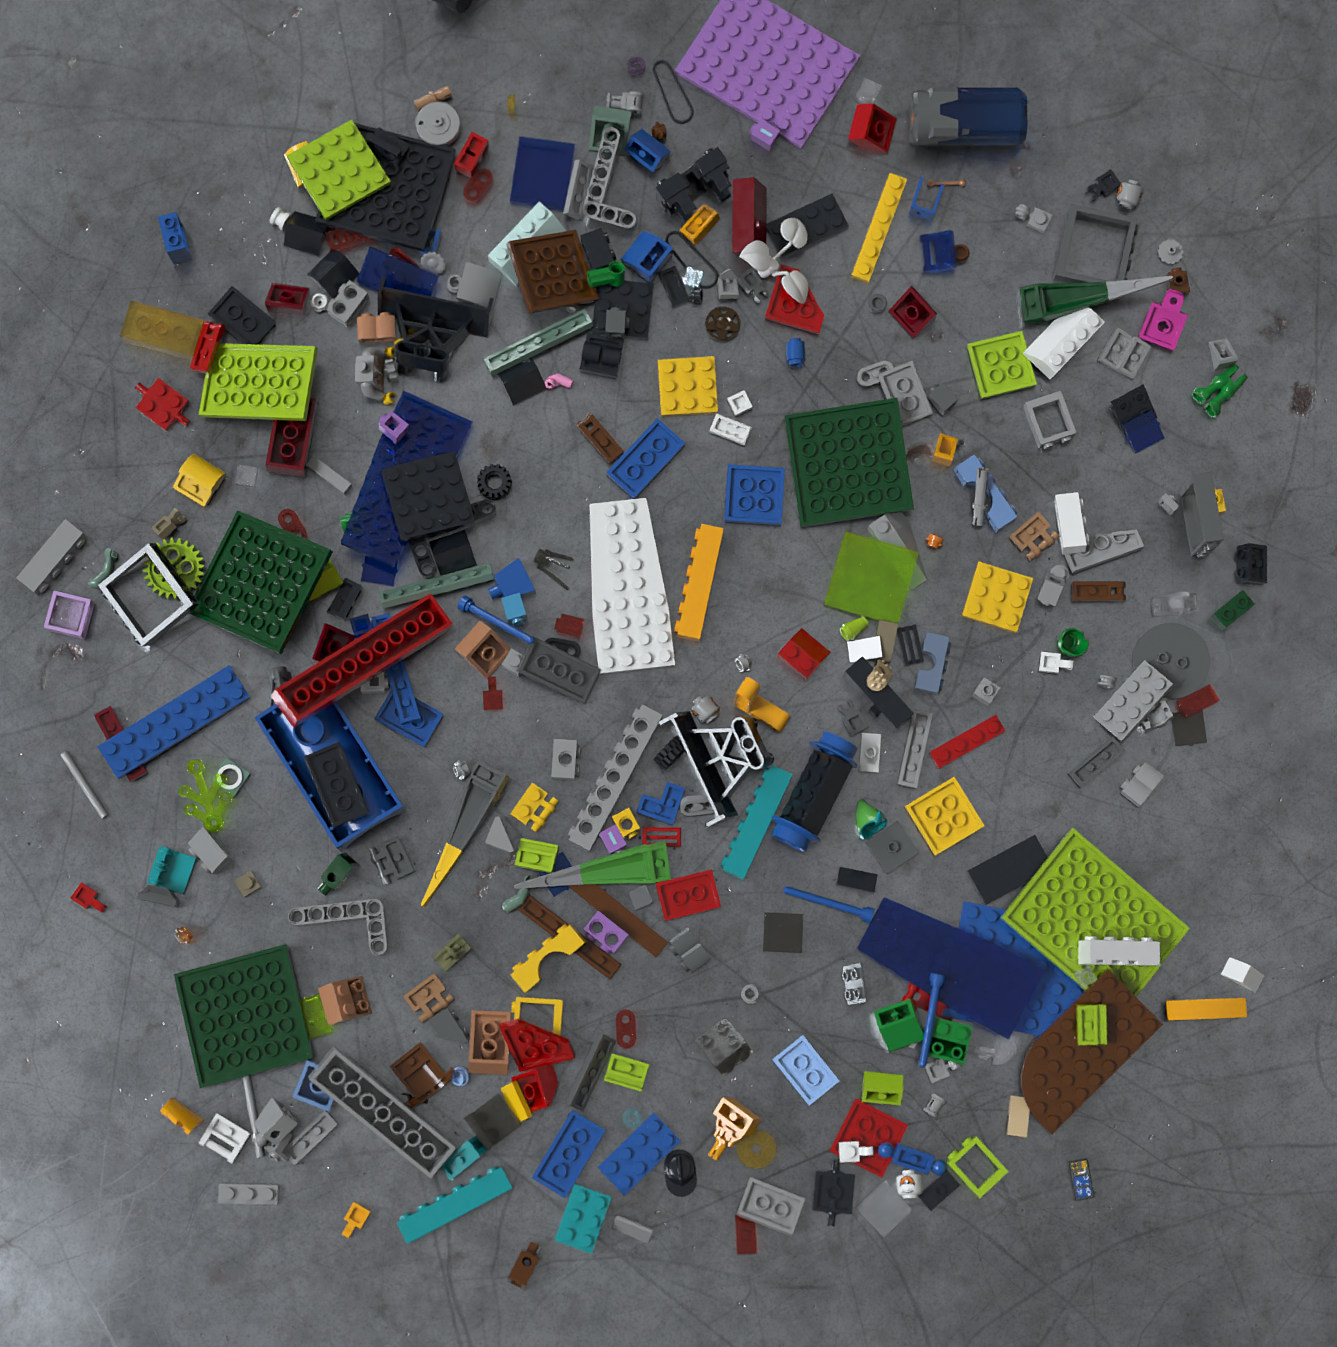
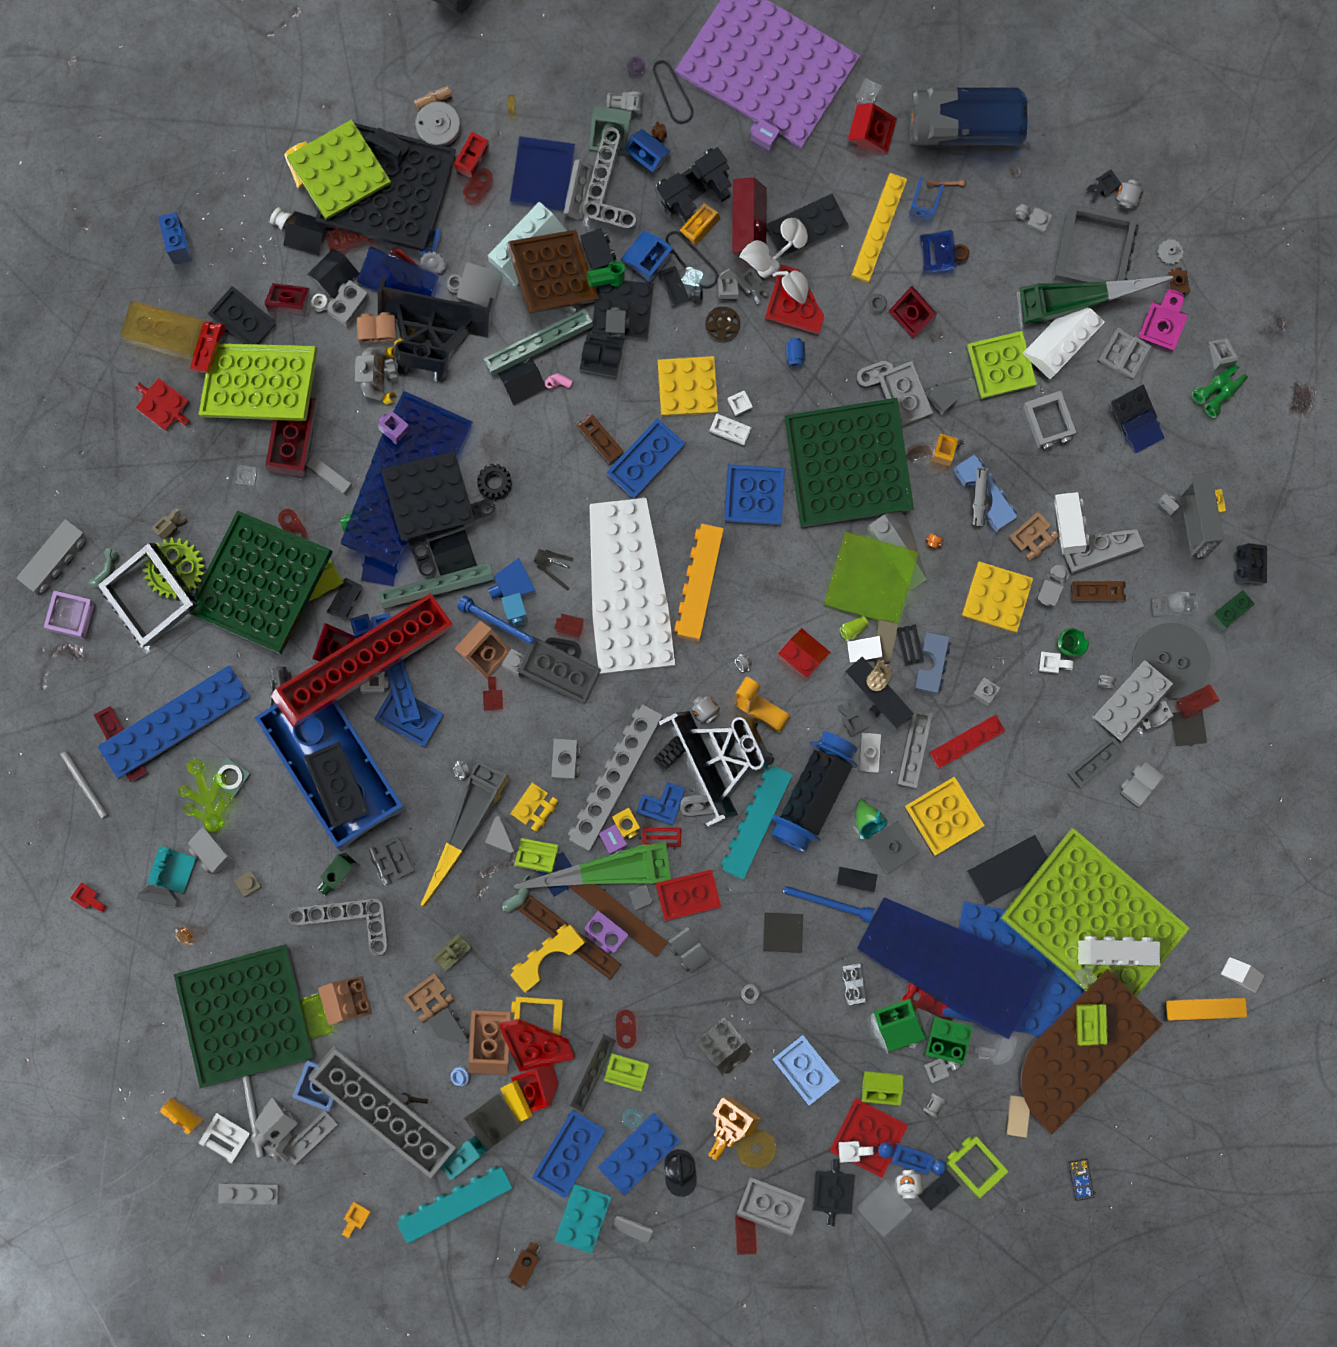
(198, 479): yellow brick -> none
(420, 1074): reddish brown piece -> none
(936, 982): blue piece -> none

